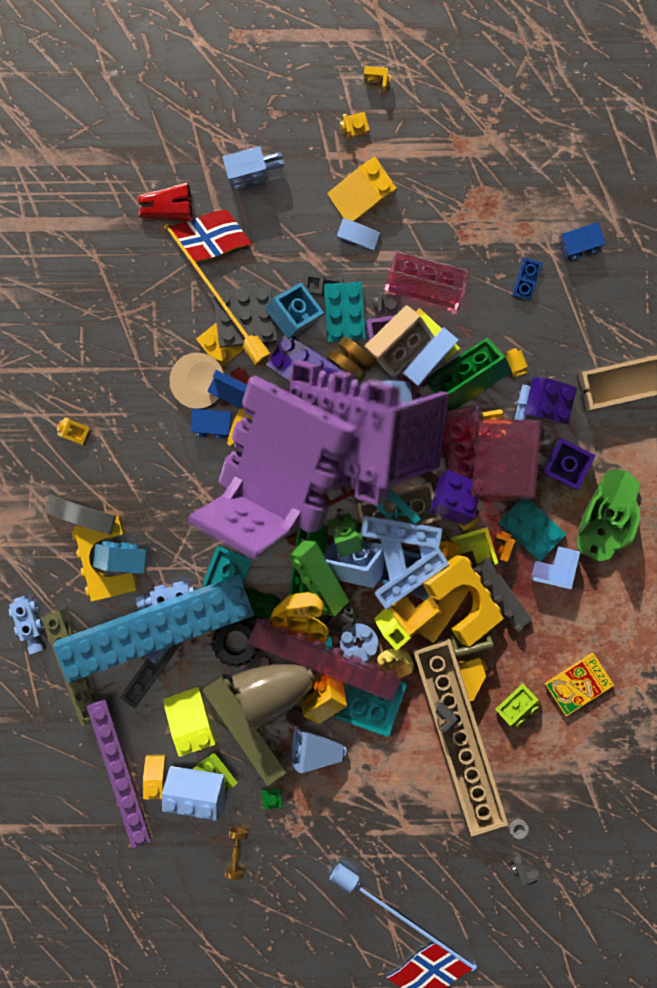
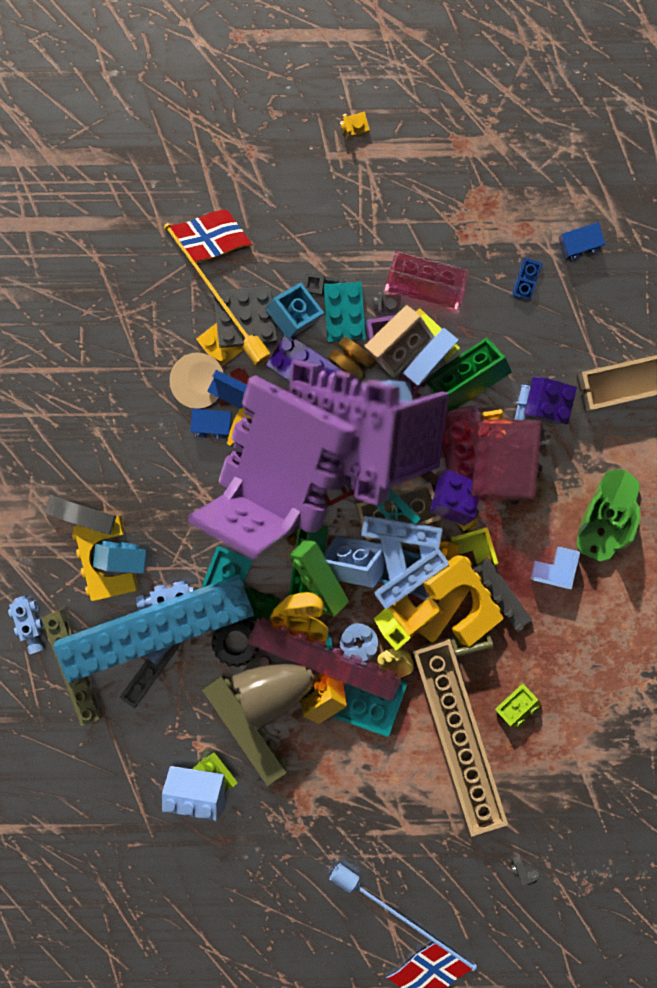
(72, 430): yellow bracket -> none
(118, 773): medium lavender plate -> none
(154, 777): yellow slope -> none
(168, 203): red piece -> none
(189, 721): neon yellow slope -> none
(234, 873): pearl gold wheel -> none
(250, 166): light blue brick -> none
(271, 798): green plate -> none
(295, 716): reddish brown plate -> none
(314, 750): light blue slope -> none
(341, 621): dark grey bracket -> none
(345, 535): bright green brick -> none
(358, 234): light blue slope -> none
(362, 190): yellow slope -> none
(377, 74): yellow bracket -> none
(444, 712): dark grey bracket -> none
(473, 674): yellow slope -> none
(505, 549): bracket -> none
(516, 362): yellow brick -> none
(518, 829): light grey tile -> none
(532, 528): teal plate -> none
(567, 464): dark purple brick -> none
(579, 684): tile -> none

